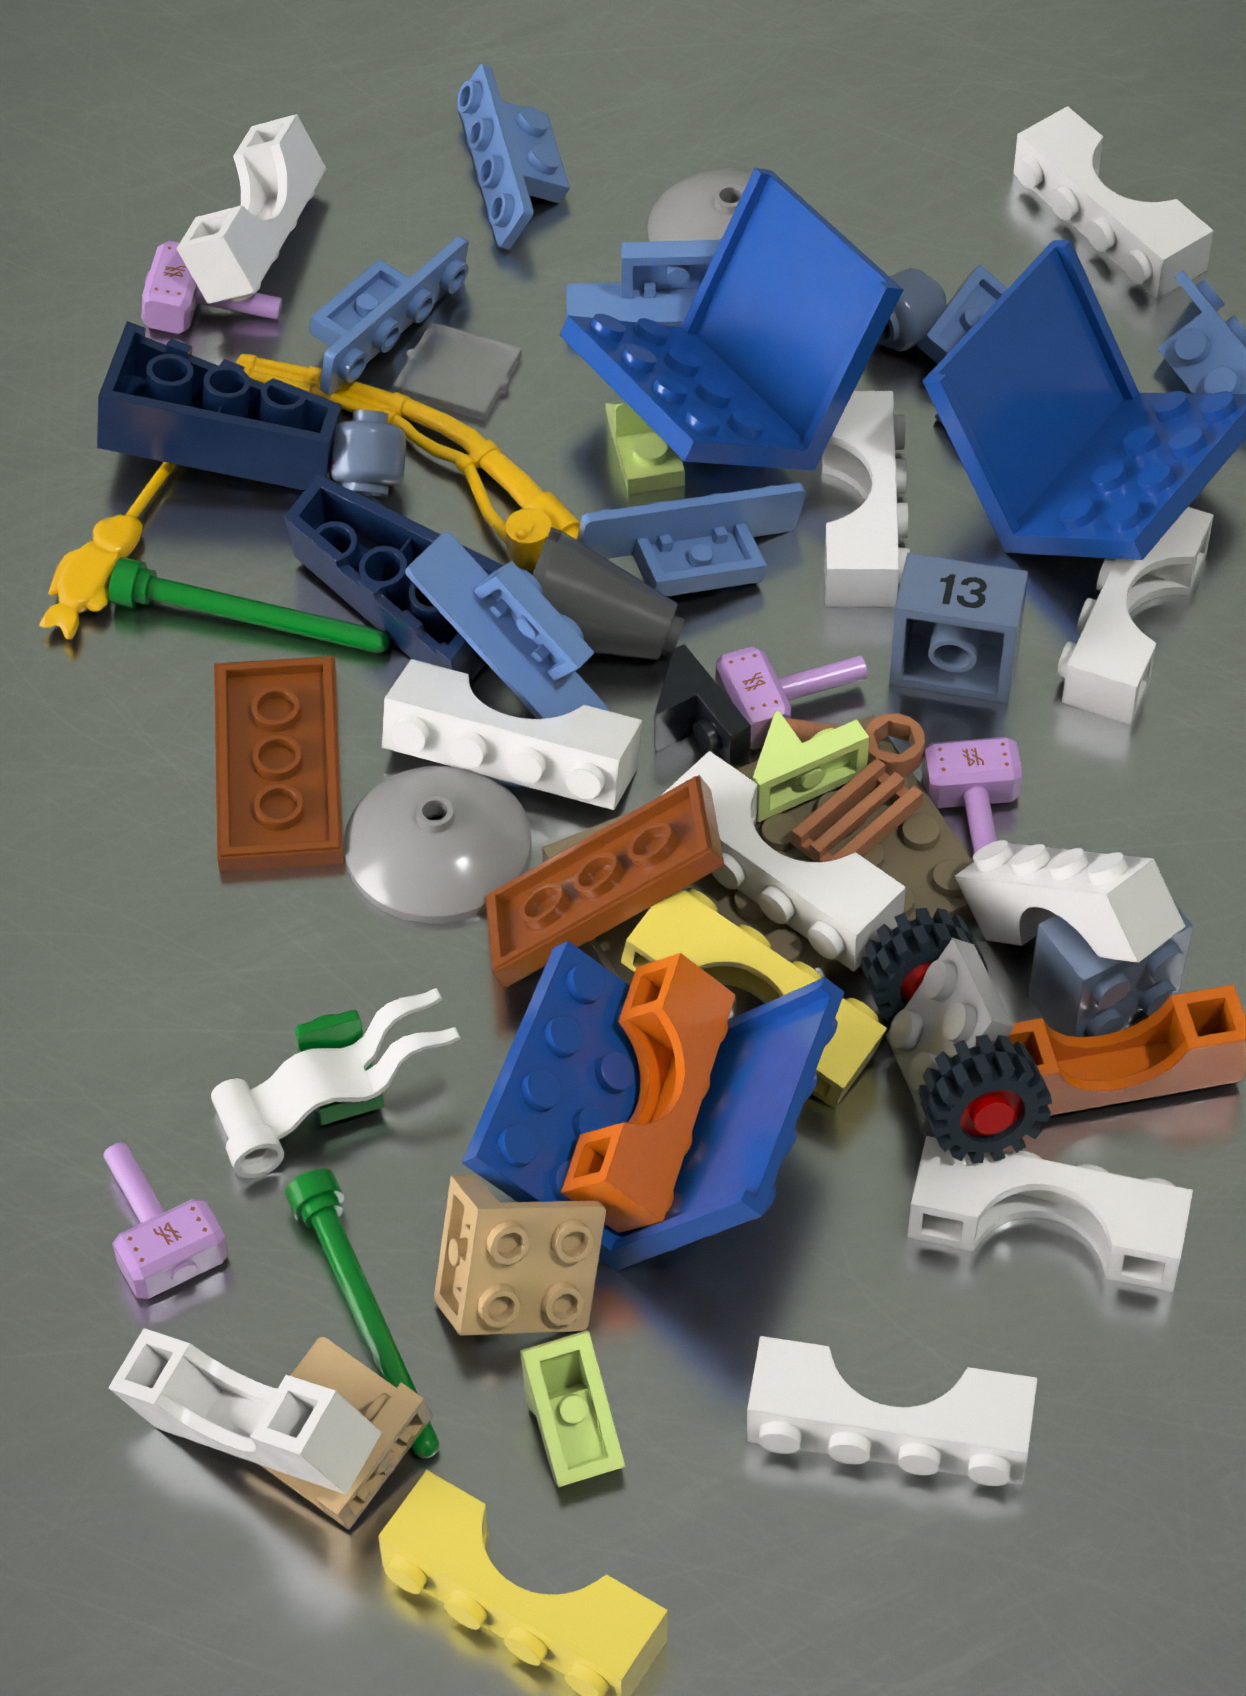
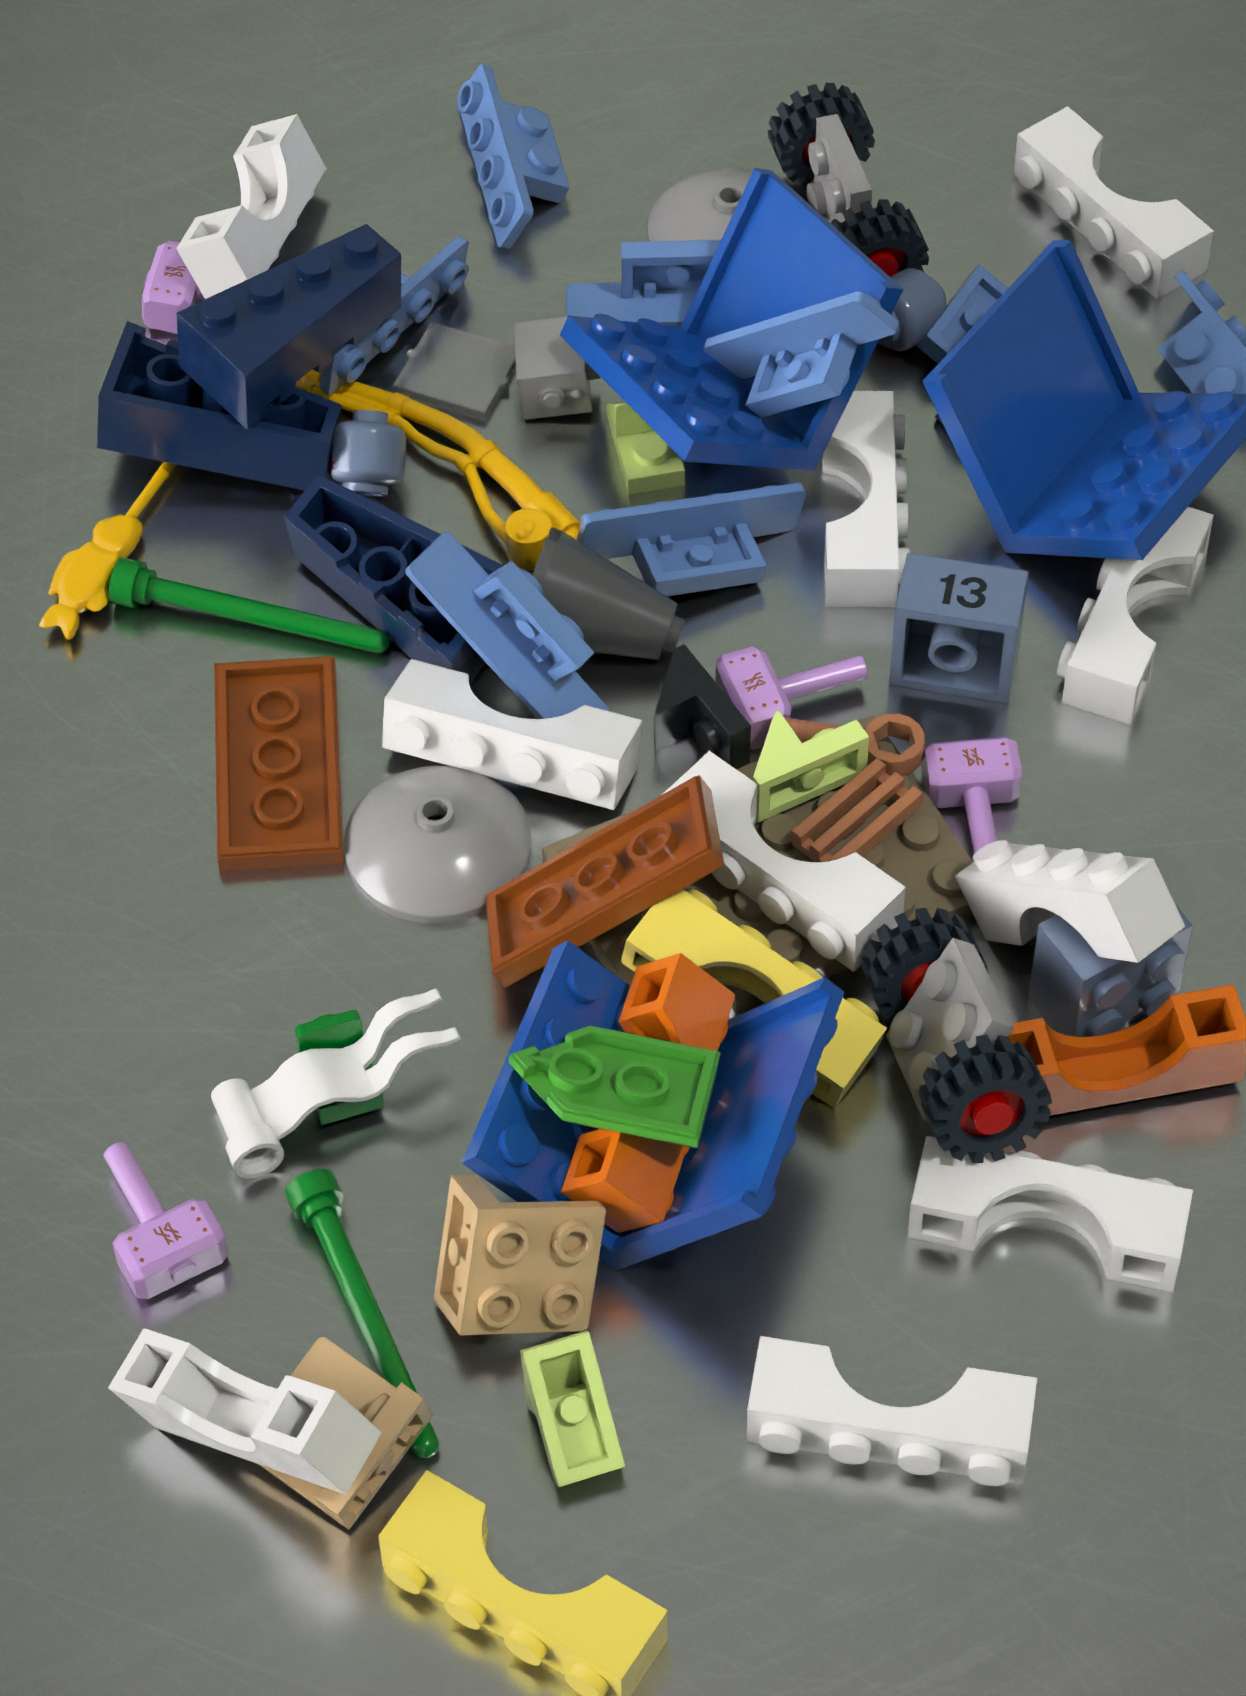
(286, 321): none -> dark blue wedge
(549, 371): none -> light grey head
(624, 1083): none -> bright green tile
(803, 352): none -> medium blue bracket
(823, 141): none -> black plate

